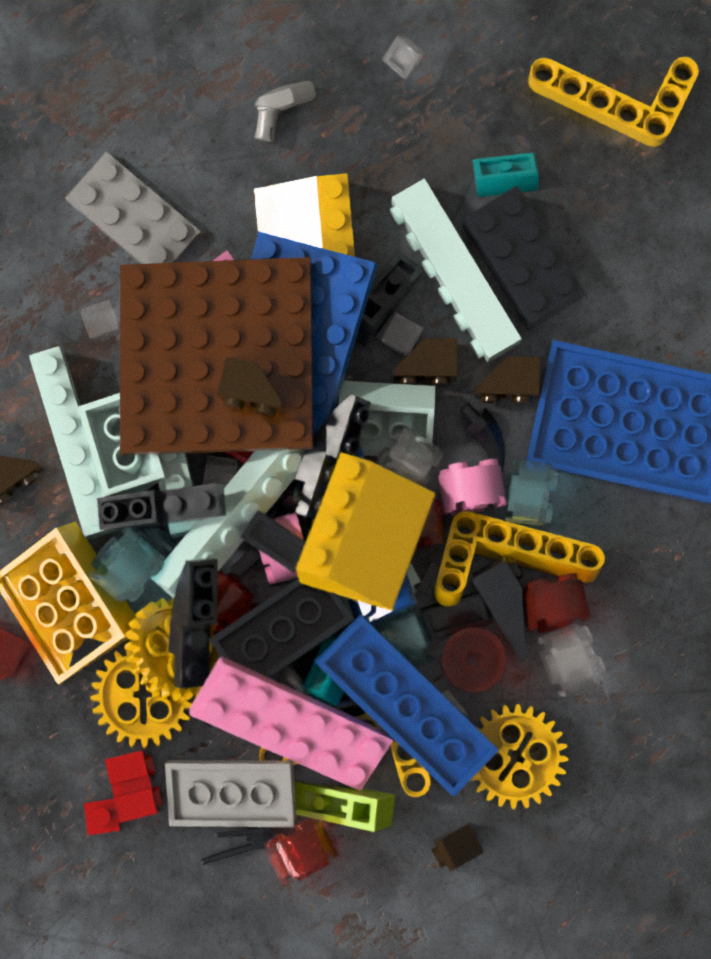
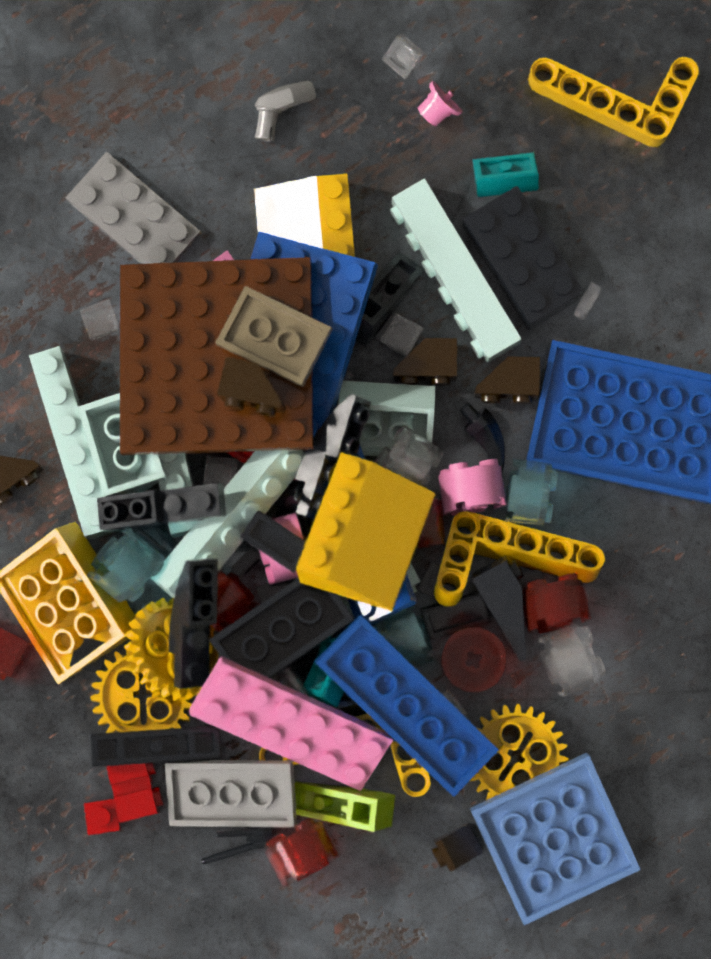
(155, 746): none -> black plate
(274, 336): none -> dark tan plate
(438, 105): none -> bright pink piece
(555, 838): none -> medium blue plate
(587, 301): none -> clear tile

